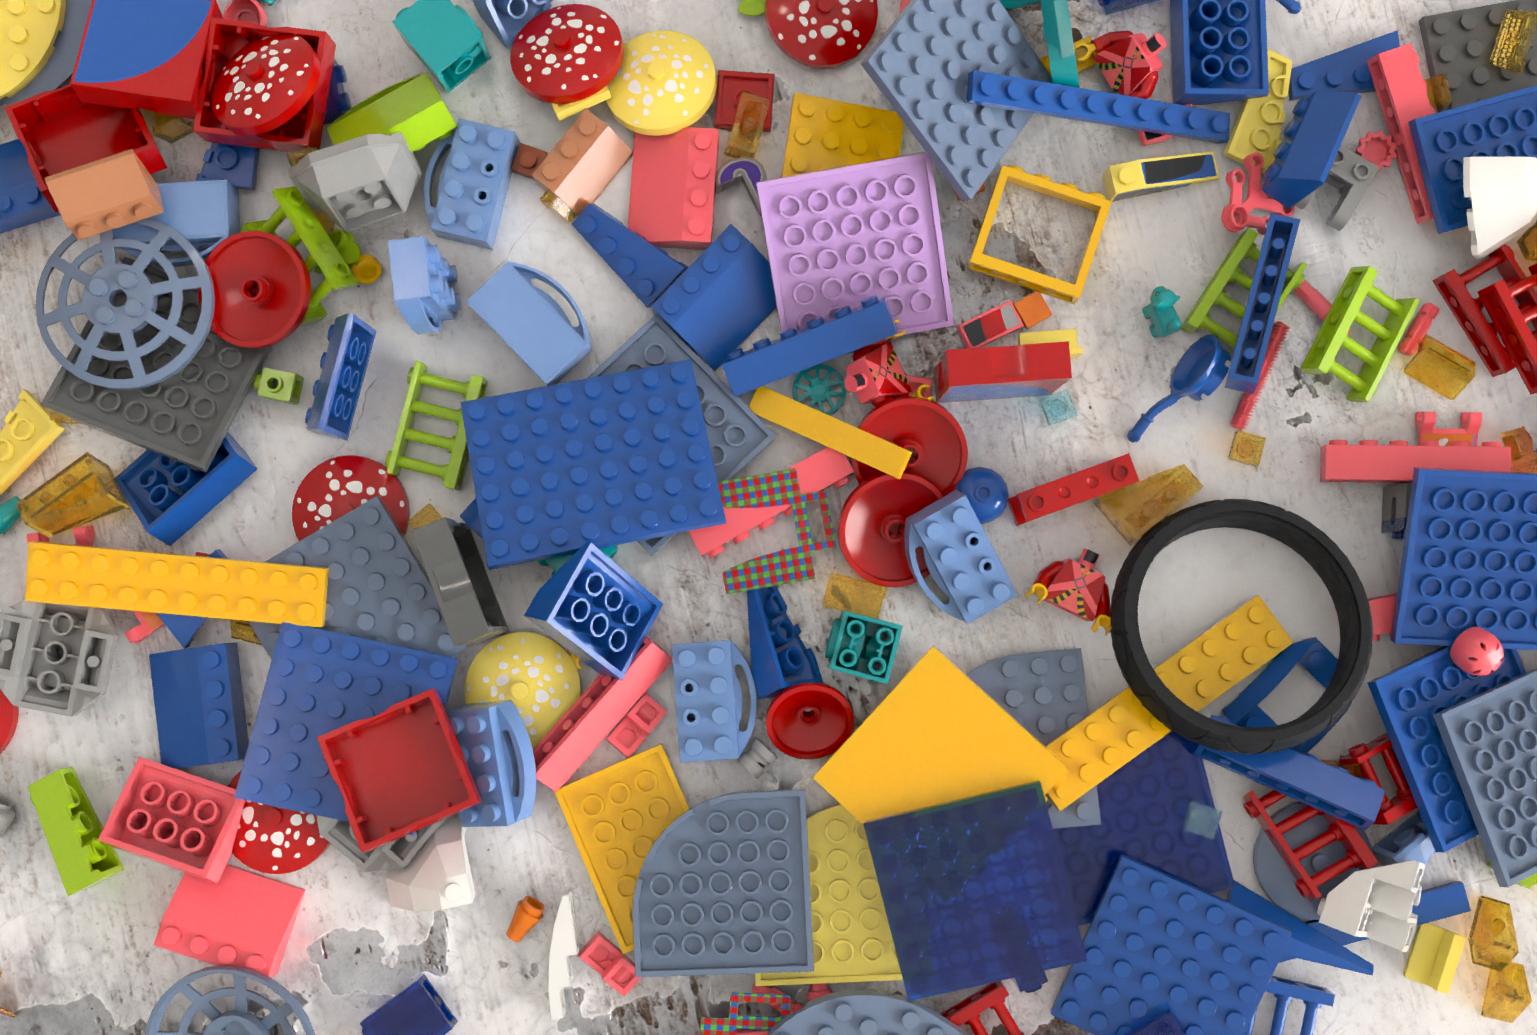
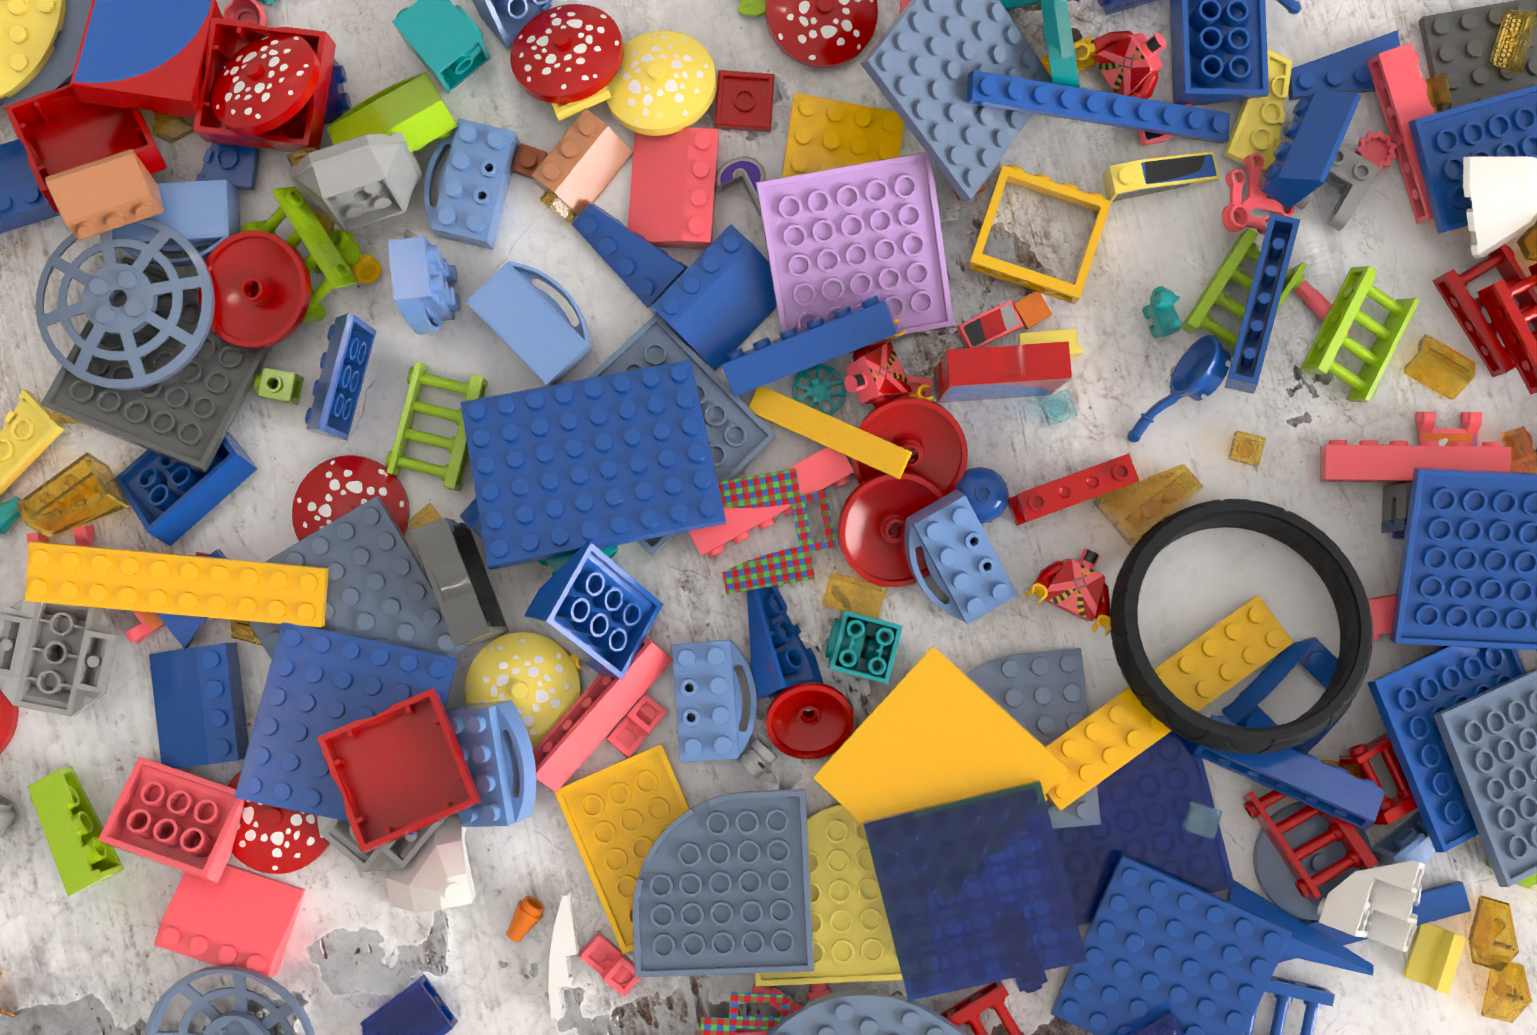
(746, 126): clear yellow slope -> none
(1247, 402): coral axle -> none
(1418, 329): coral axle -> none
(1484, 658): coral helmet -> none

